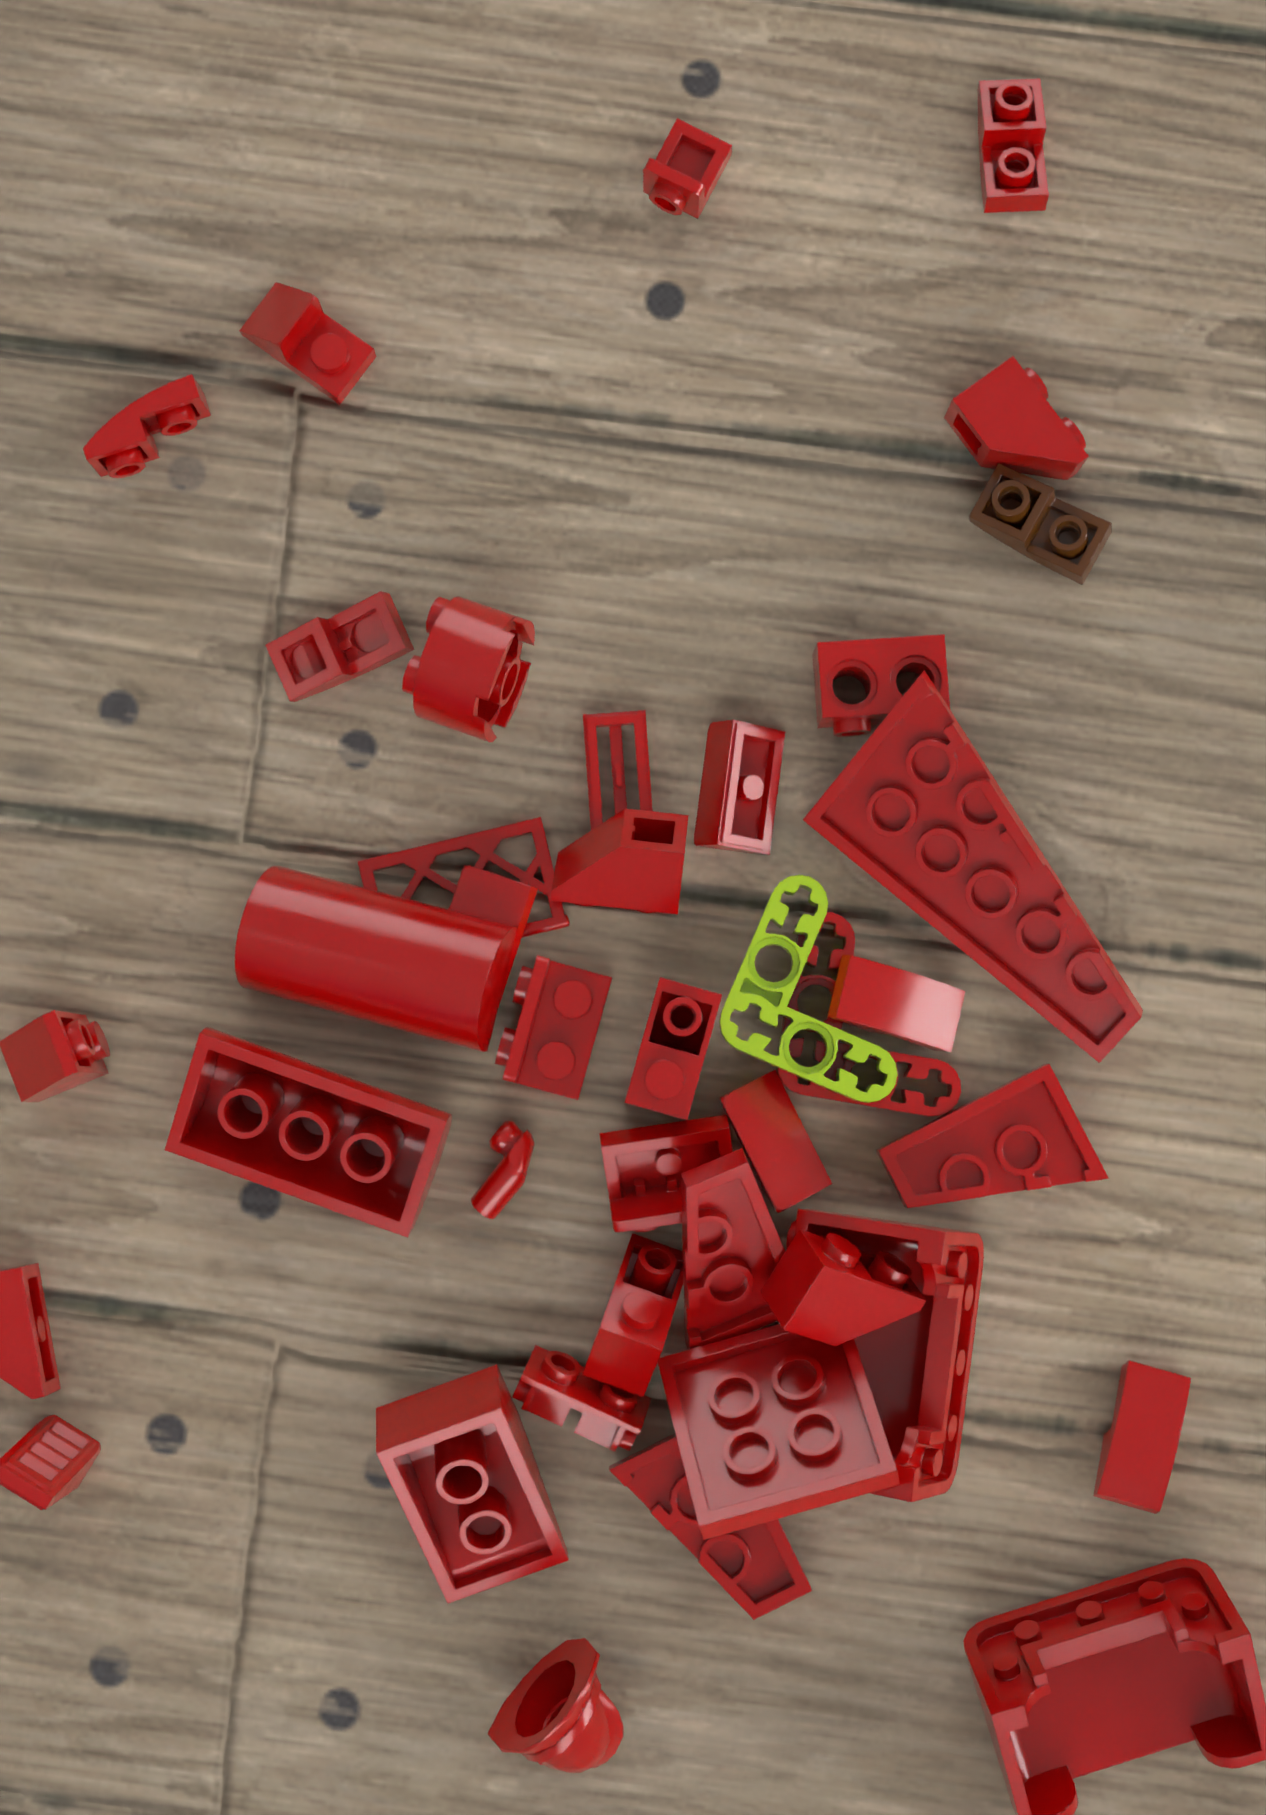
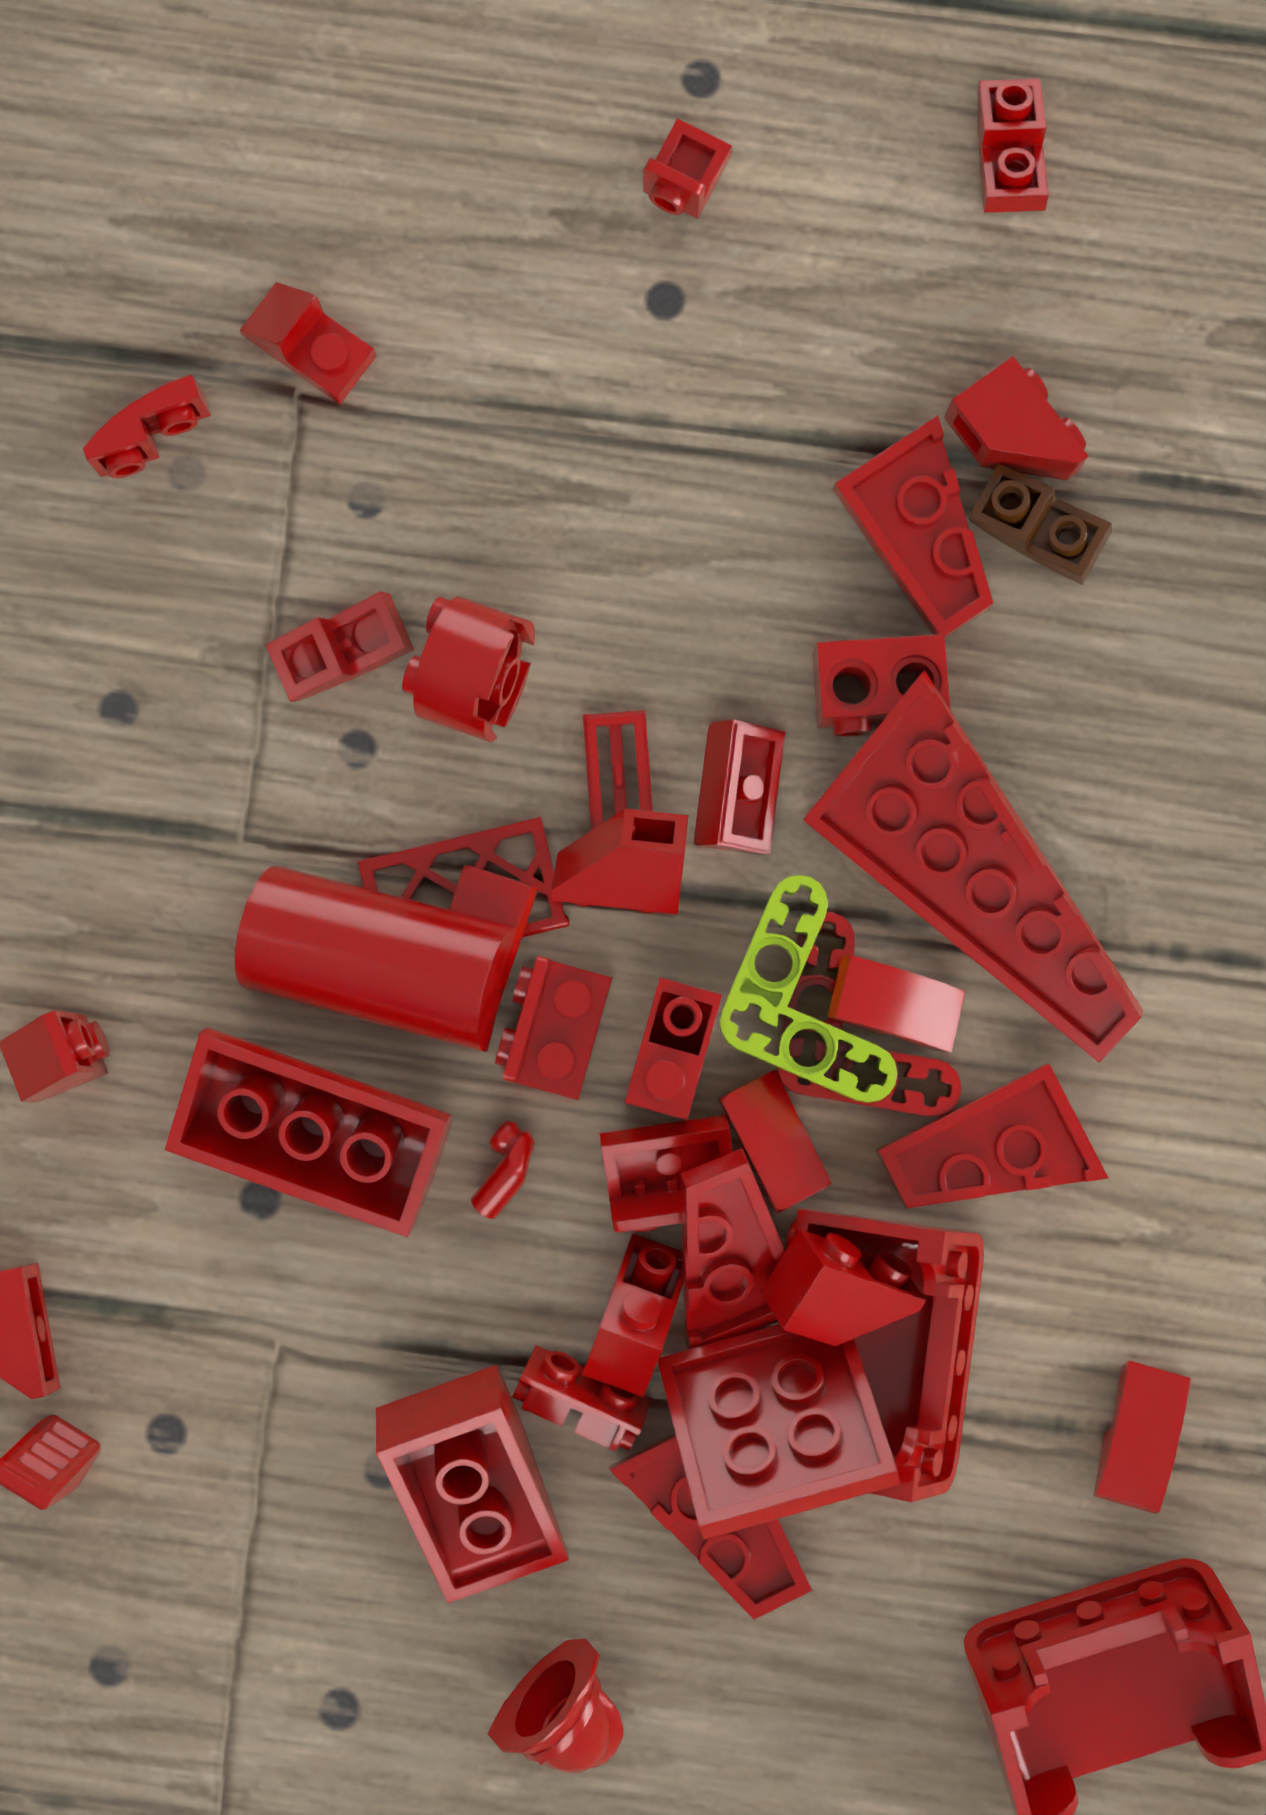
(917, 526): none -> red wing

